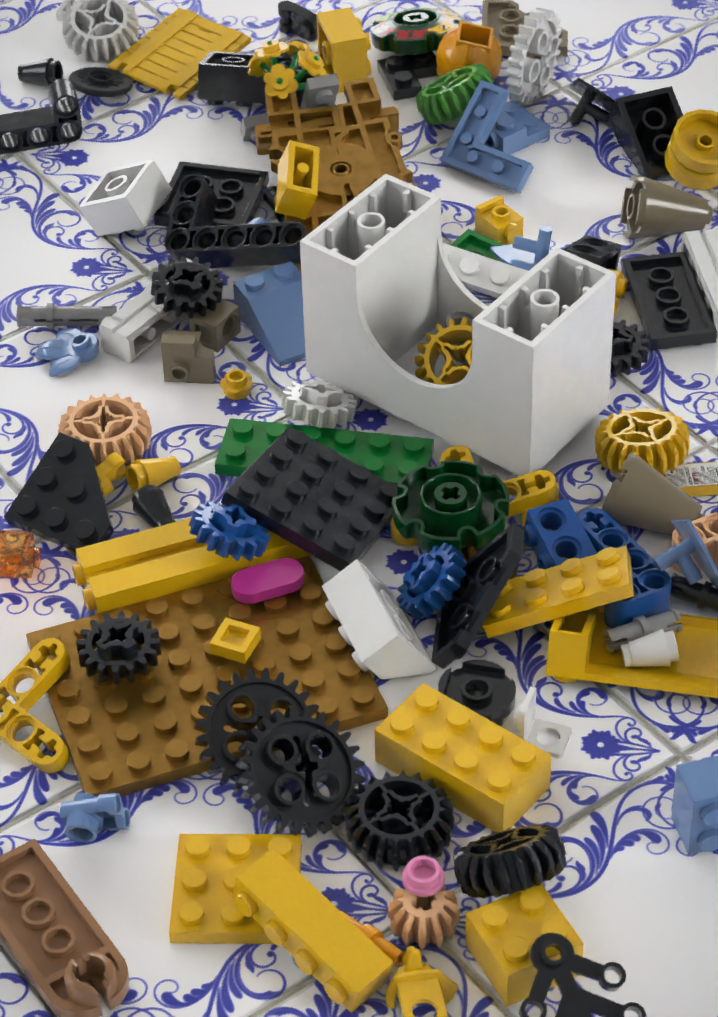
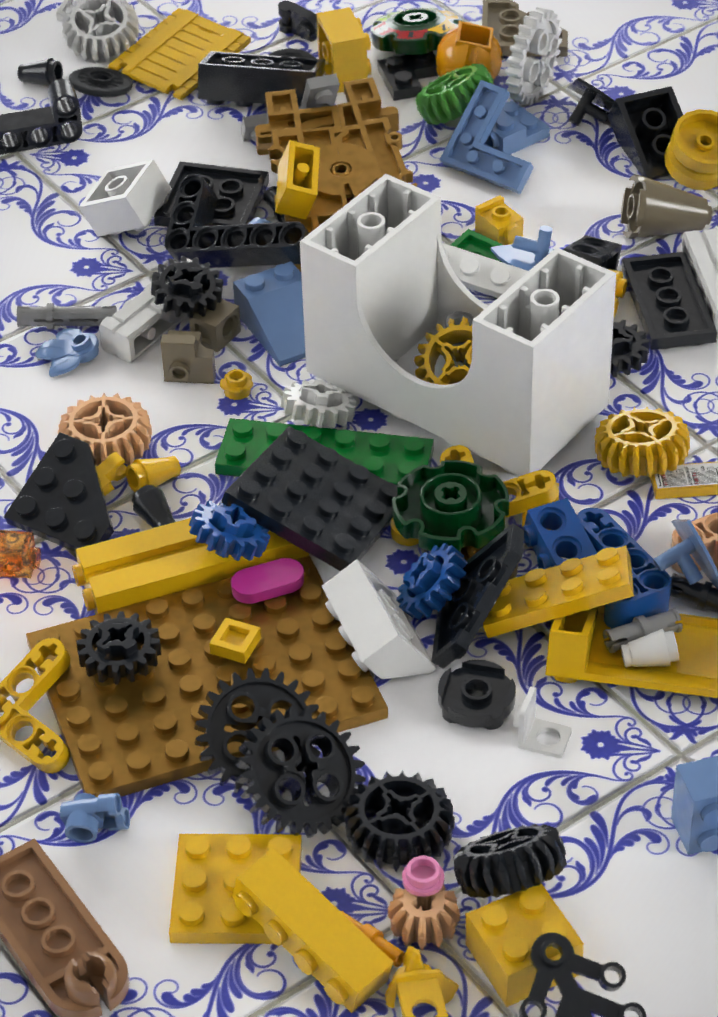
(282, 80): yellow plant -> none
(477, 762): yellow brick -> none
(648, 499): dark tan cone -> none

